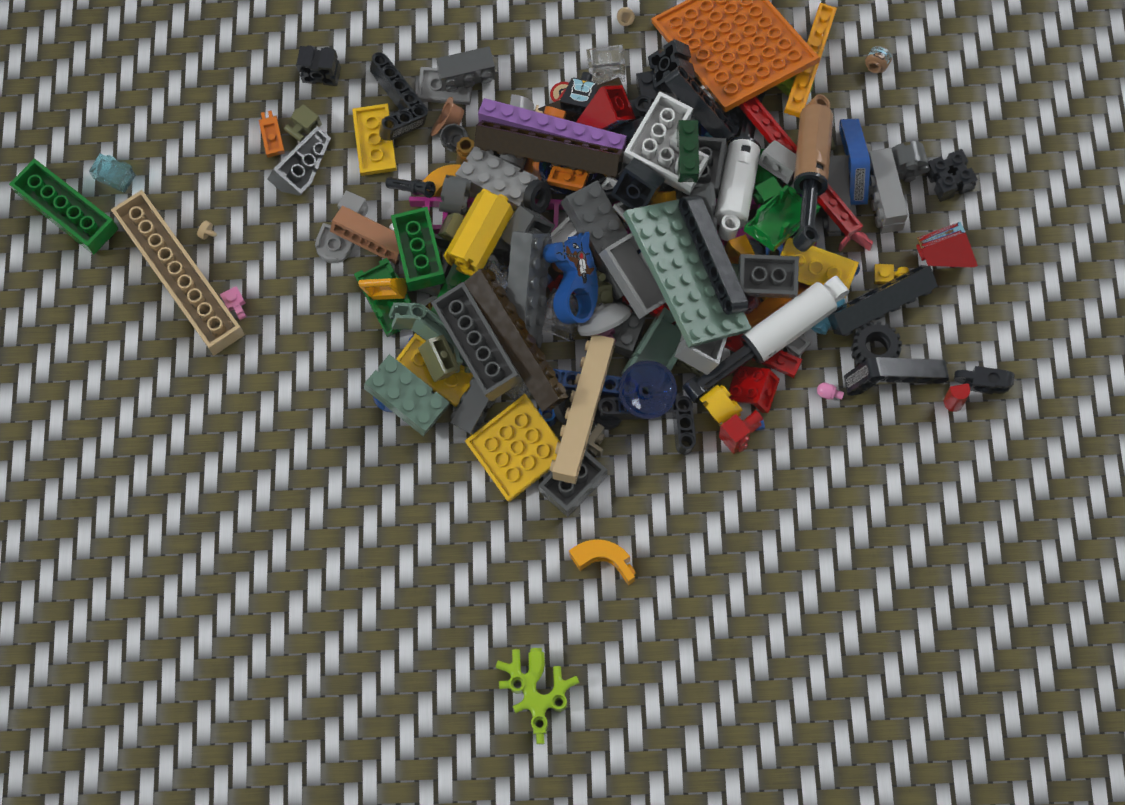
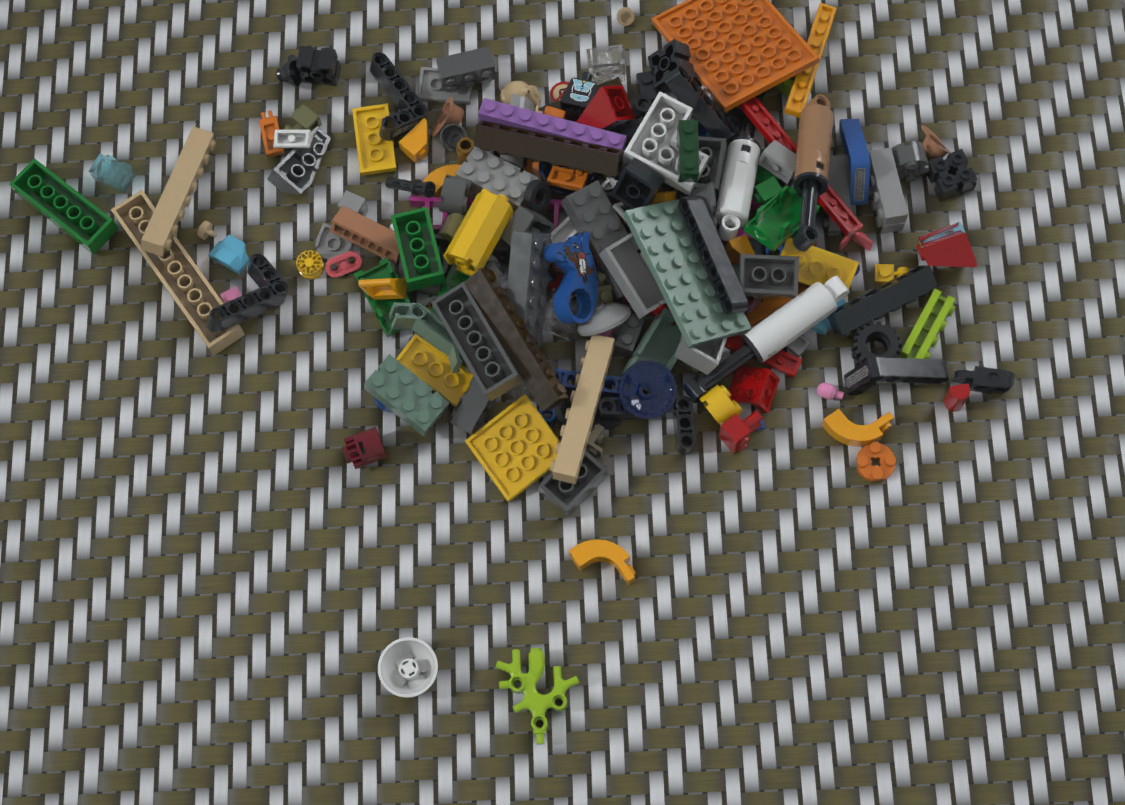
(178, 191): none -> tan brick
(230, 254): none -> medium azure slope
(271, 293): none -> black beam
(289, 73): none -> black piece
(292, 138): none -> white slope
(310, 265): none -> yellow wheel
(344, 265): none -> coral plate
(364, 448): none -> dark red gear
(397, 664): none -> white piece
(416, 142): none -> light orange slope
(438, 358): olive brick -> none
(522, 89): none -> tan hair
(856, 435): none -> light orange arch
(875, 451): none -> orange plate
(878, 59): medium nougat head -> none
(927, 327): none -> lime brick
(933, 146): none -> nougat piece

